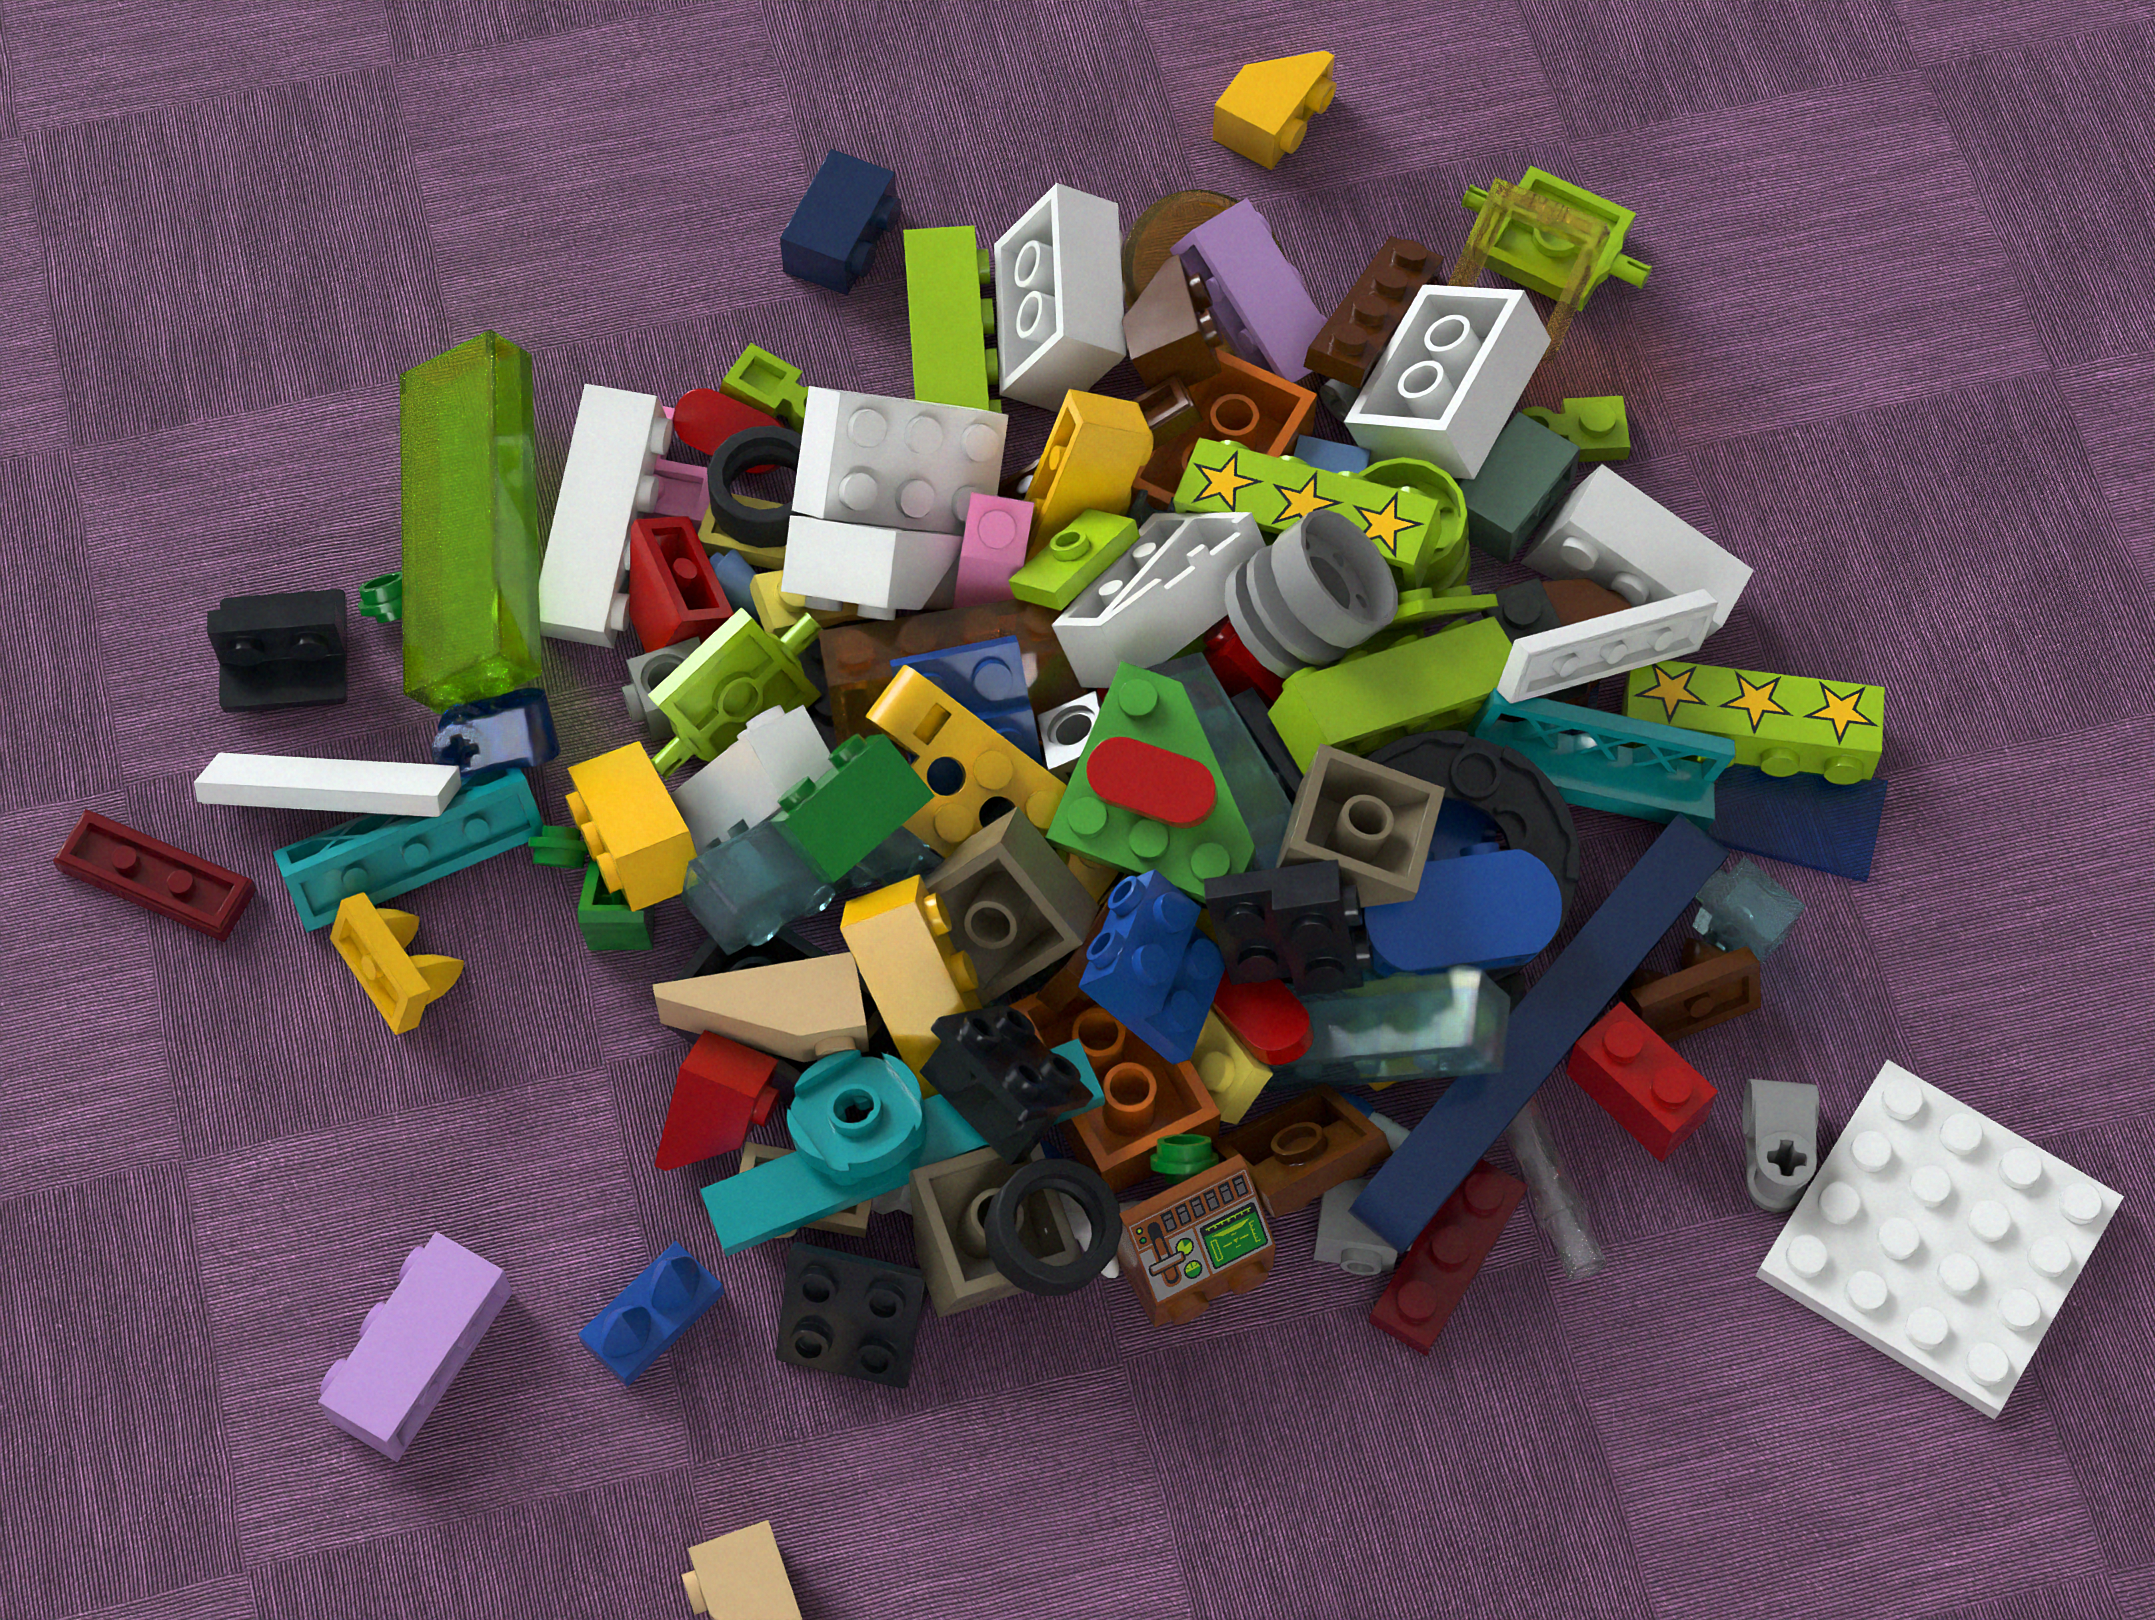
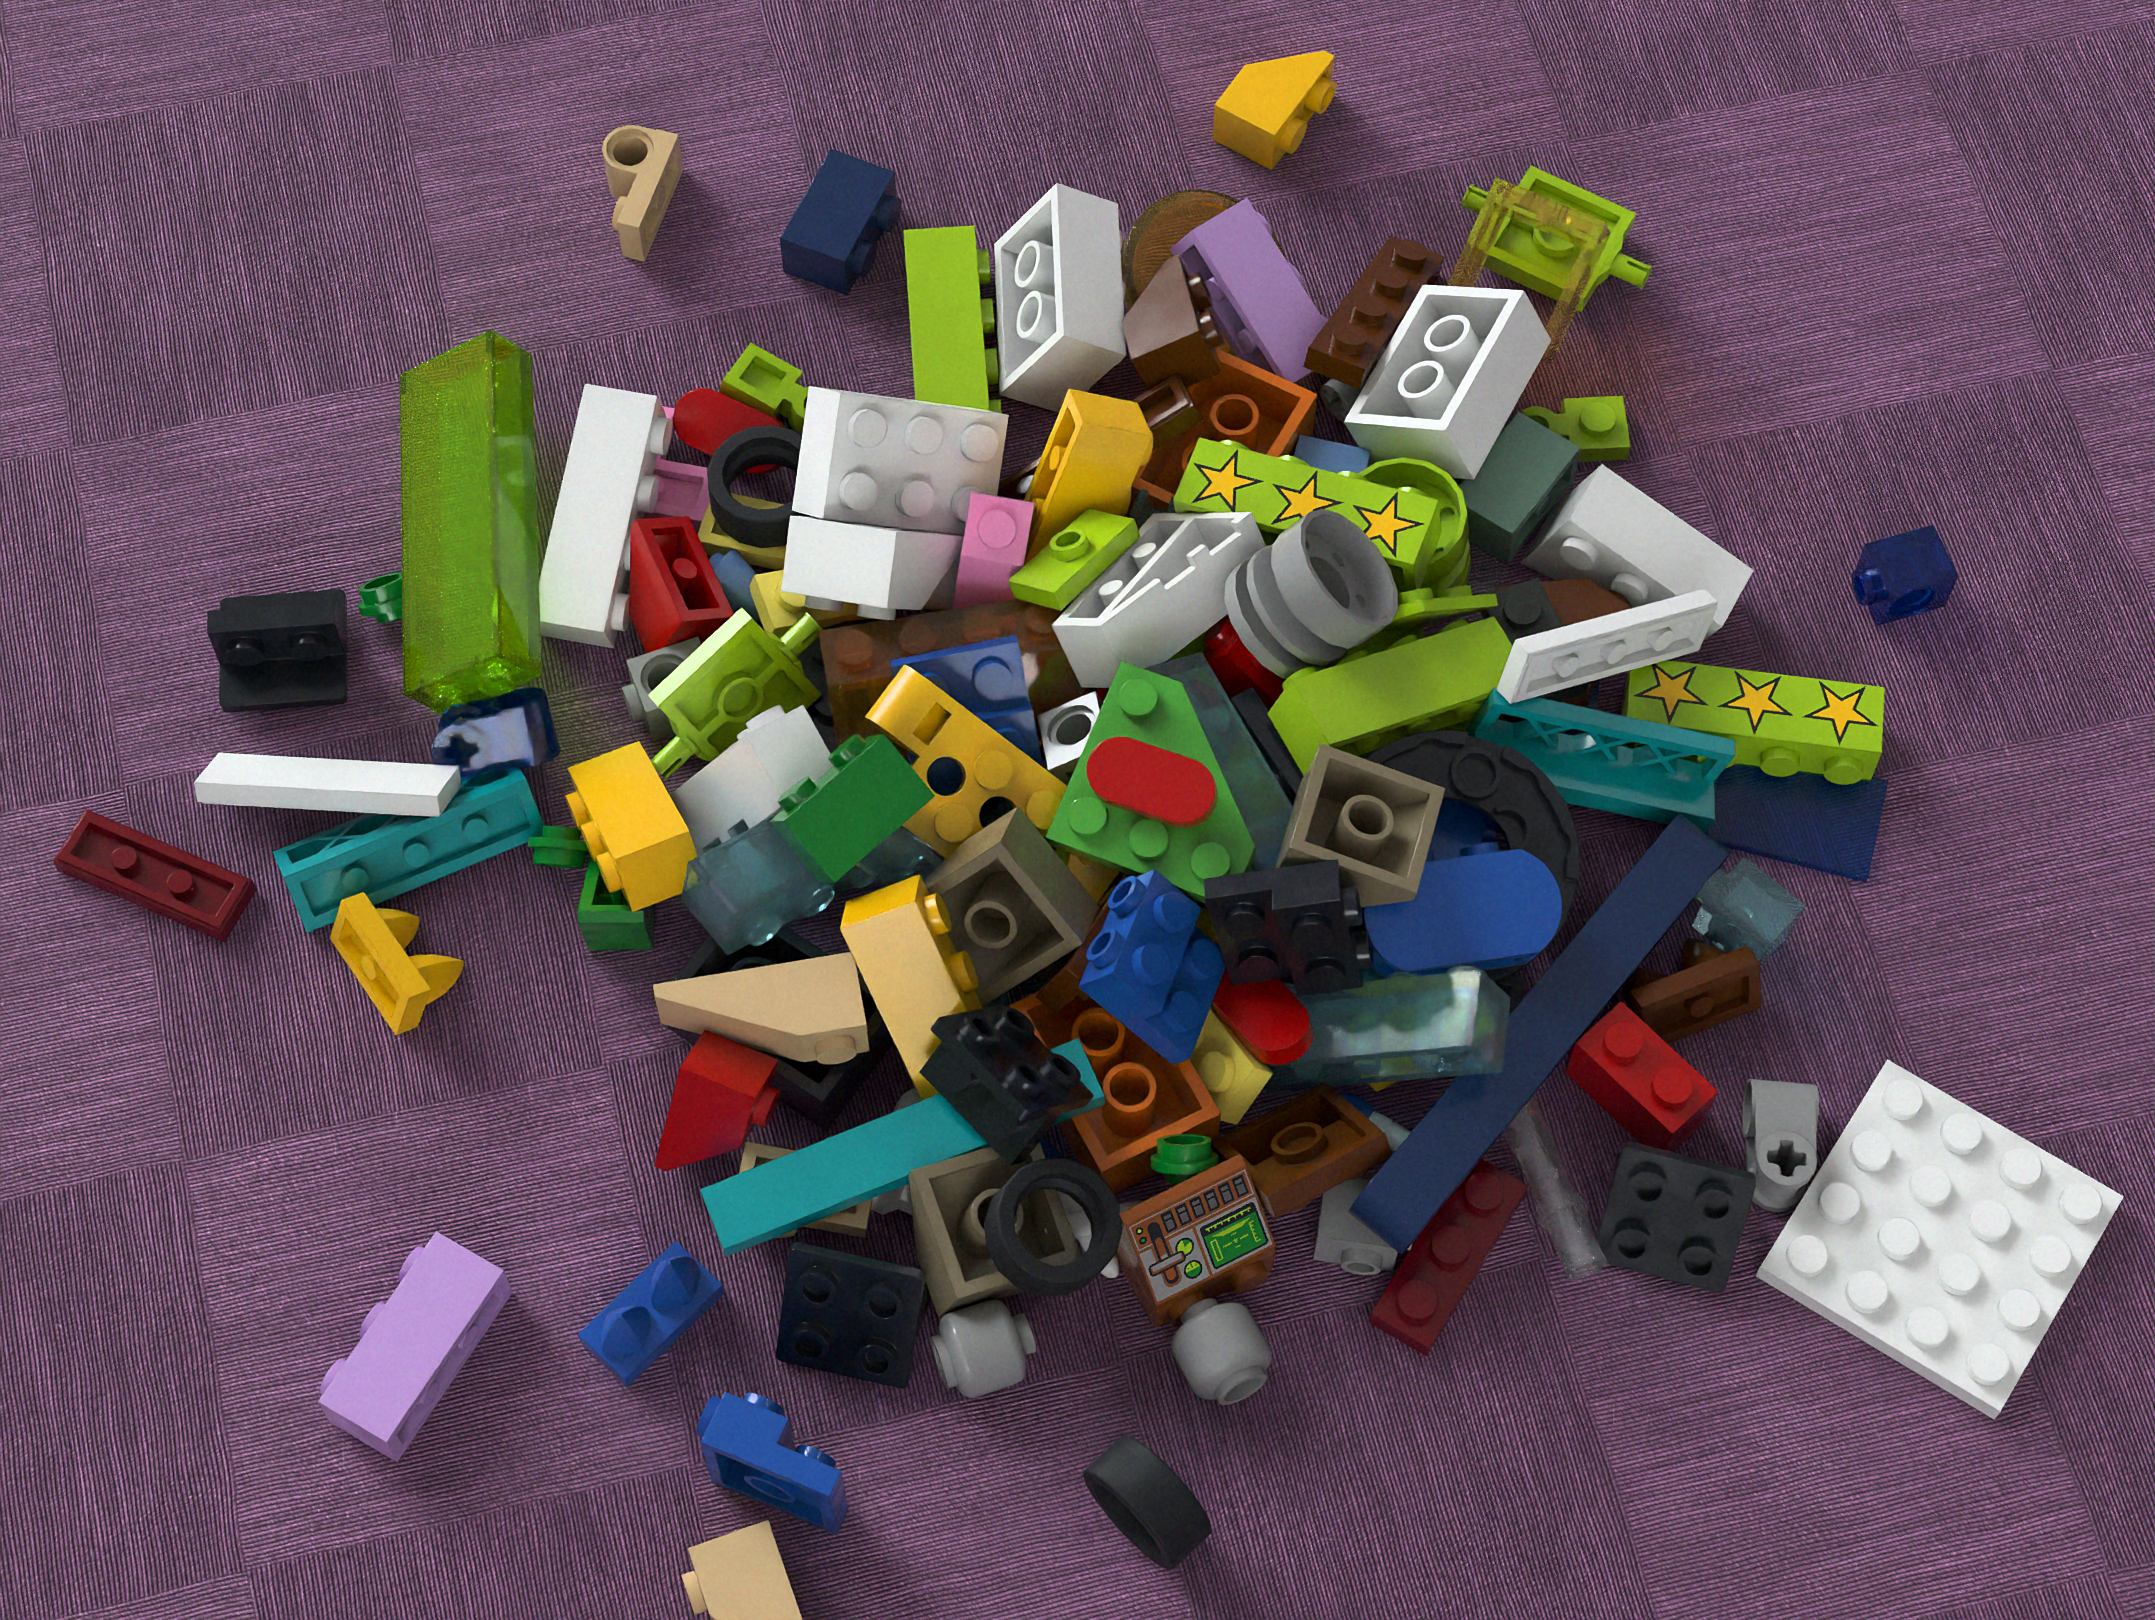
(642, 176): none -> tan plate
(754, 1454): none -> blue plate
(861, 1148): teal plate -> none
(982, 1348): none -> light grey head
(1147, 1501): none -> black tyre
(1221, 1351): none -> light grey head
(1674, 1216): none -> black bracket
(1904, 575): none -> clear blue brick

